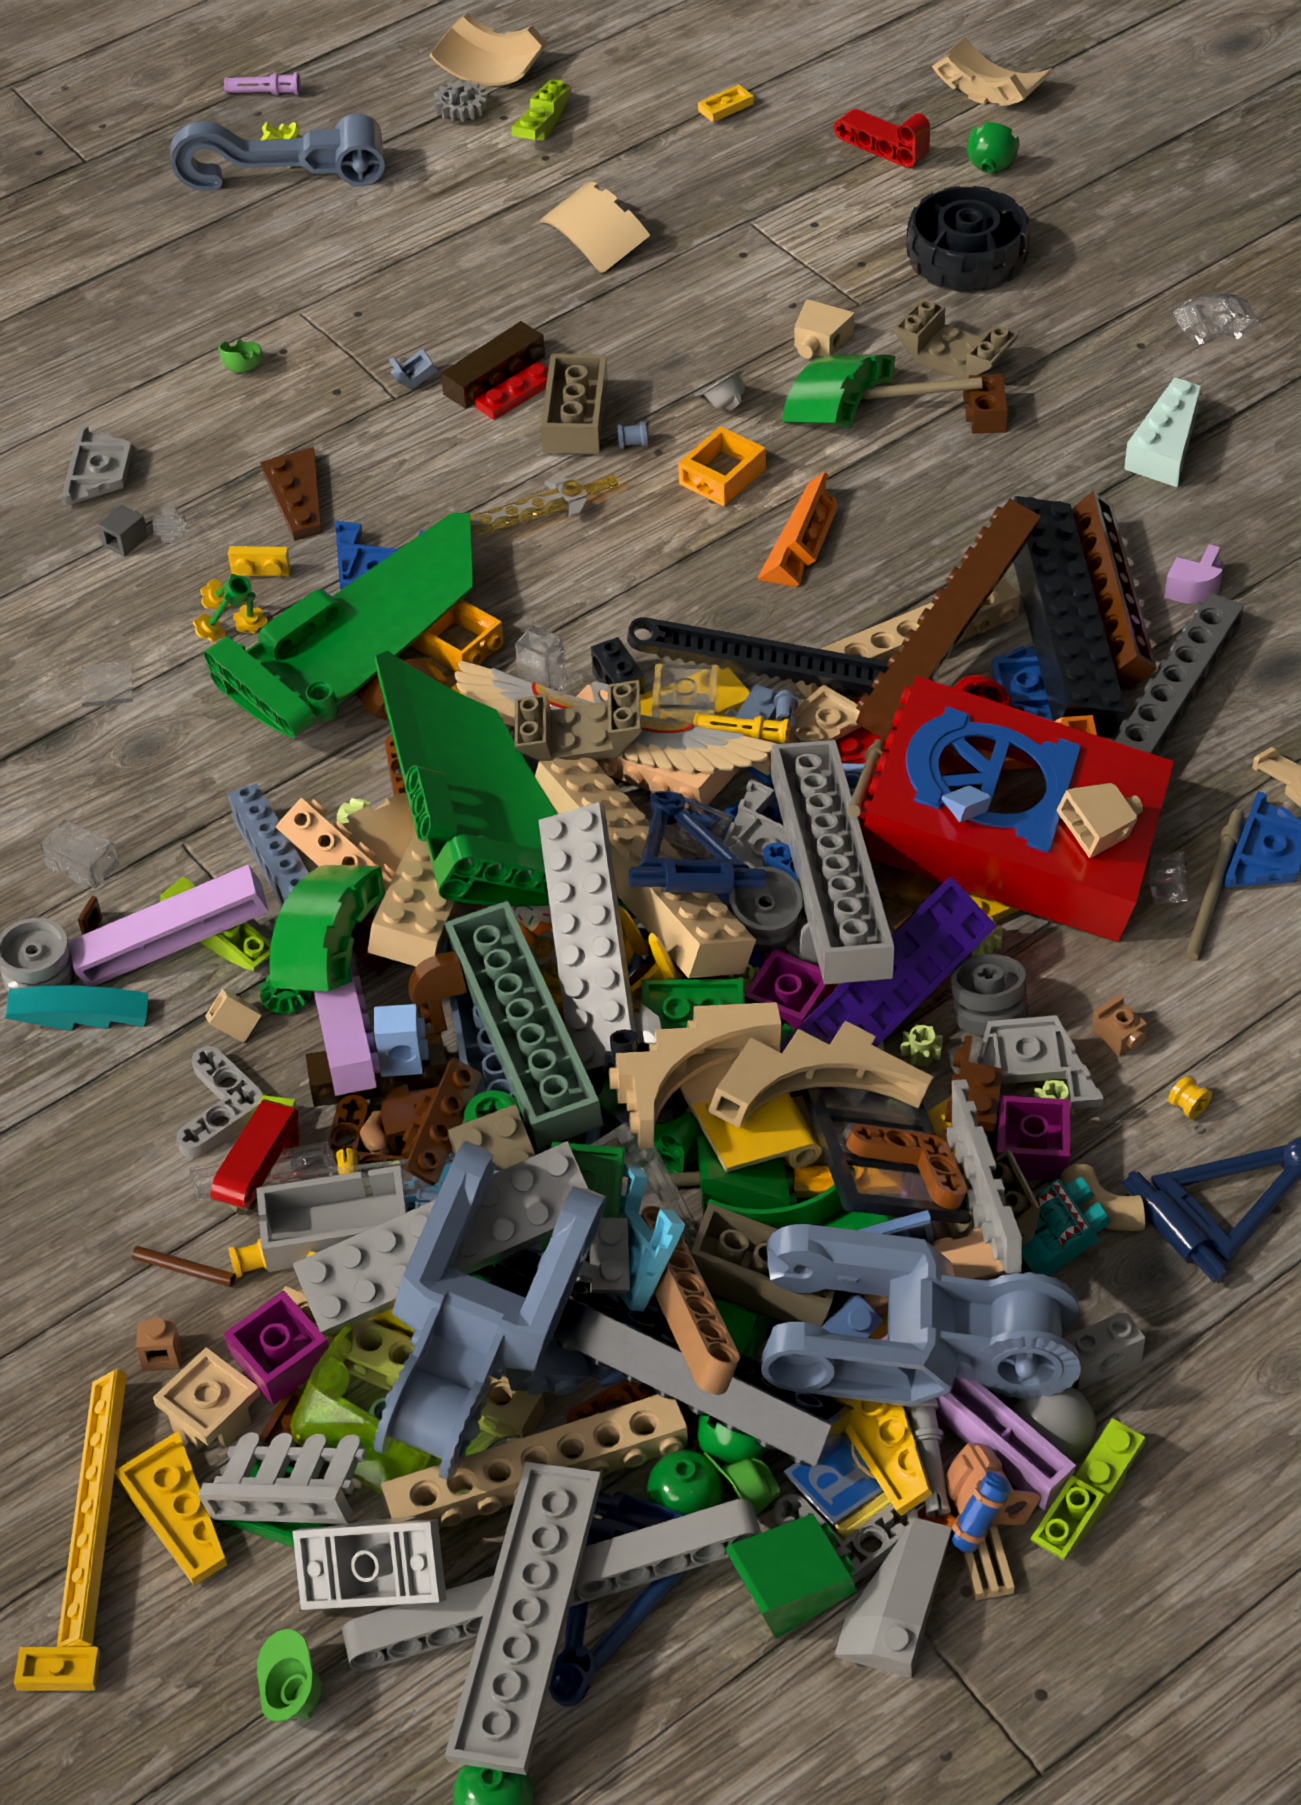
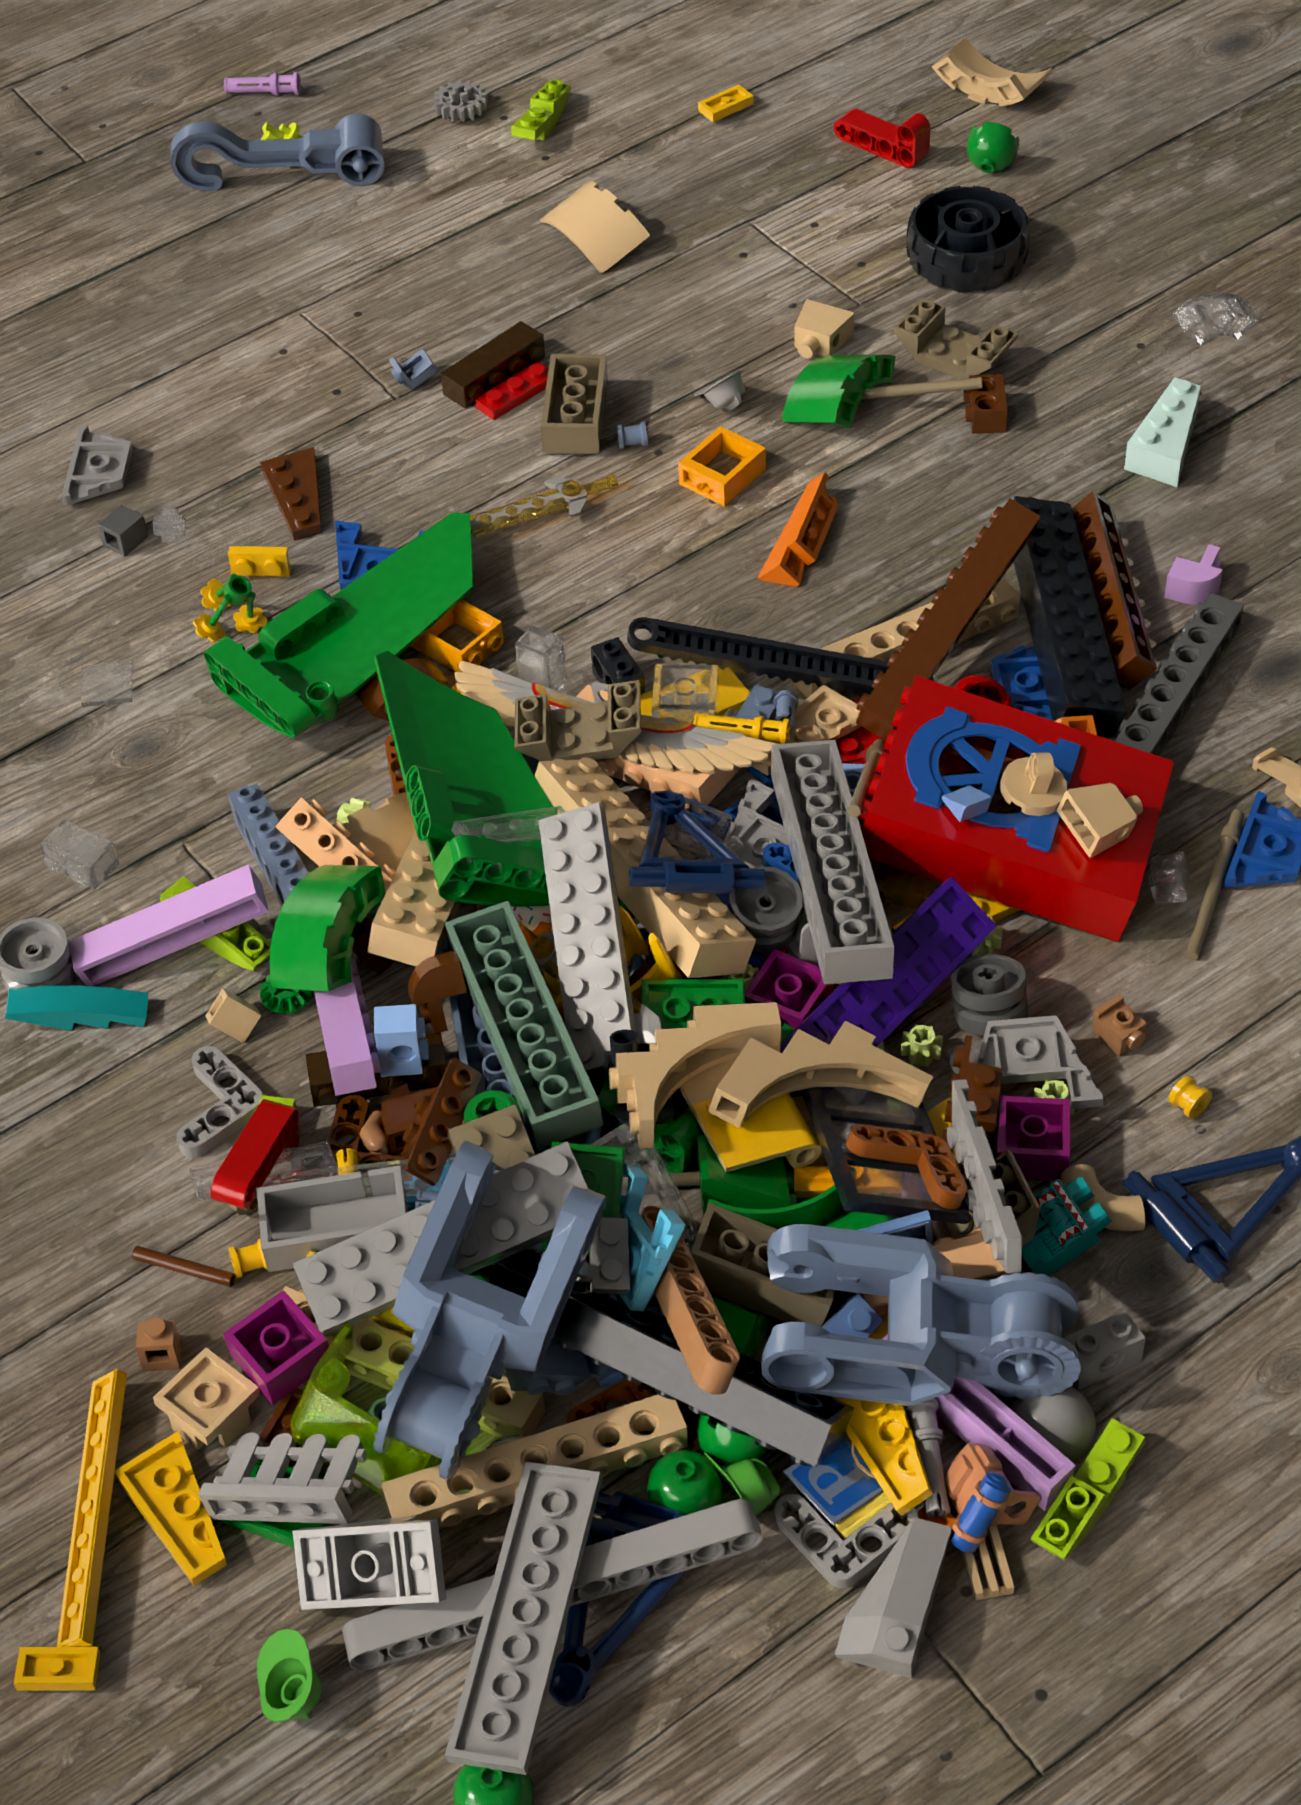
(90, 916): reddish brown slope -> none
(241, 356): bright green hair -> none
(487, 57): tan panel -> none
(515, 827): none -> clear tile
(793, 1572): green slope -> none
(1033, 784): none -> tan tile

